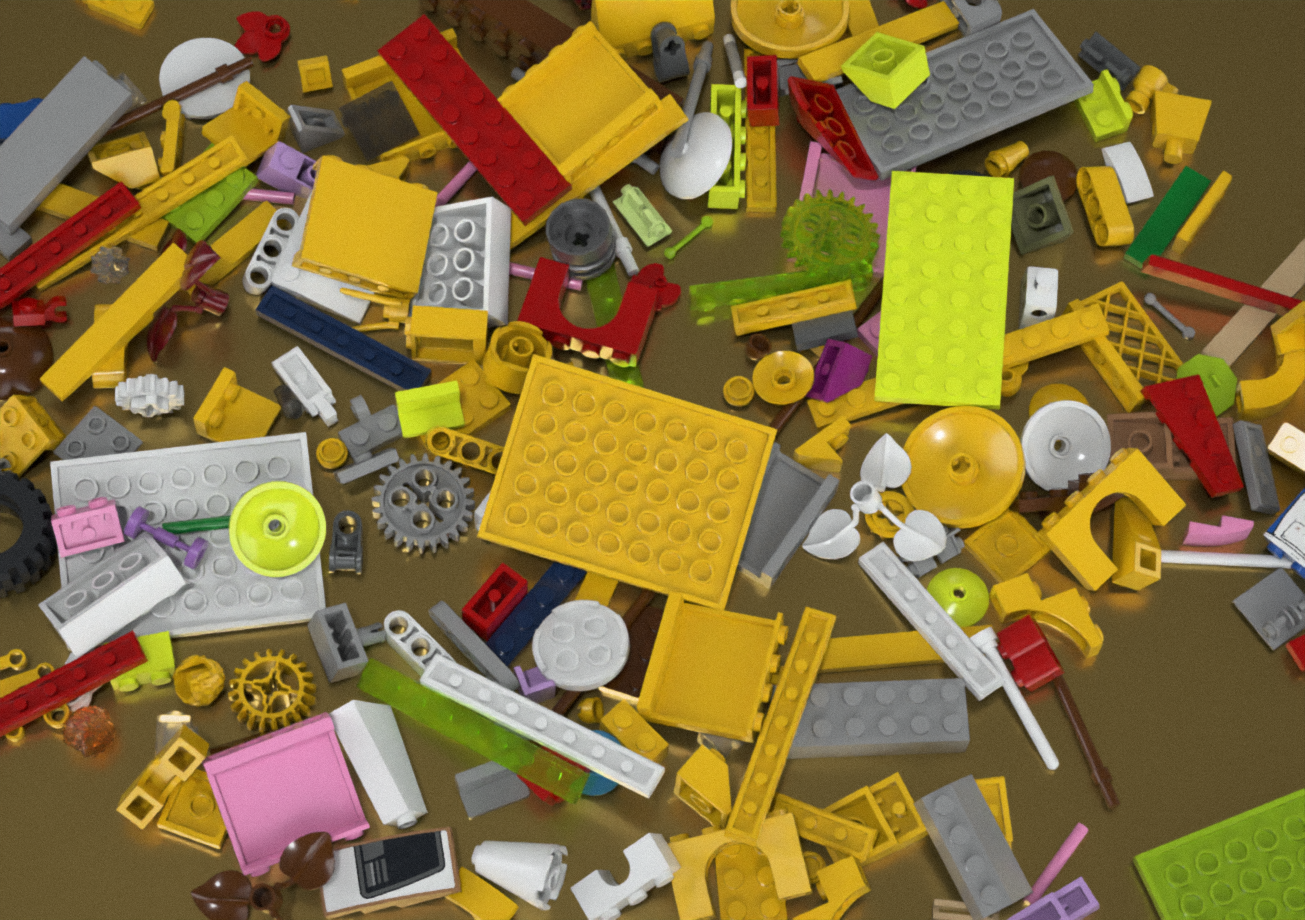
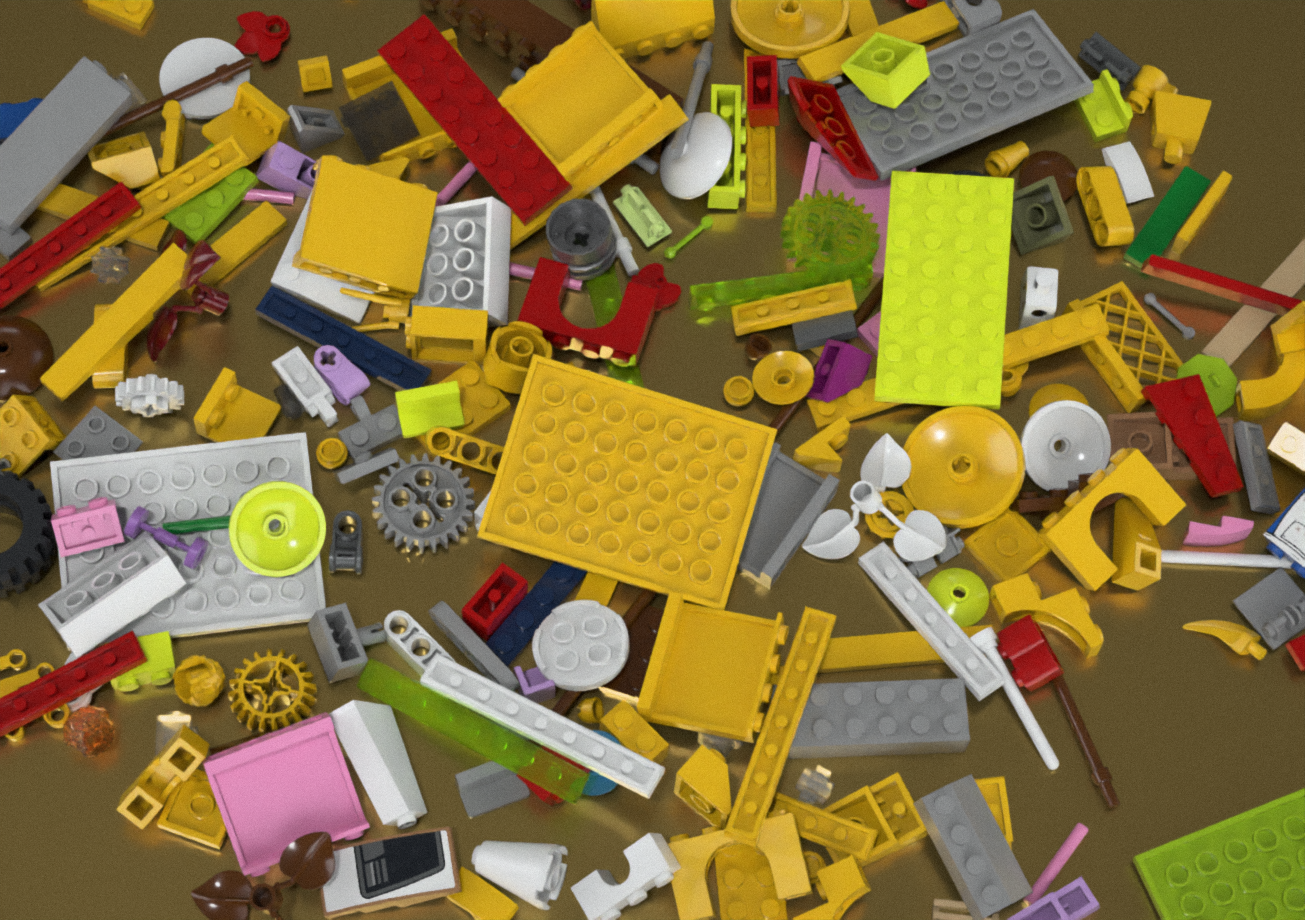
(34, 312): red plate -> none
(260, 261): white beam -> none
(343, 377): none -> lavender piece
(668, 52): dark grey piece -> none
(734, 61): bar -> none
(815, 785): none -> clear gear
(1236, 636): none -> yellow bar

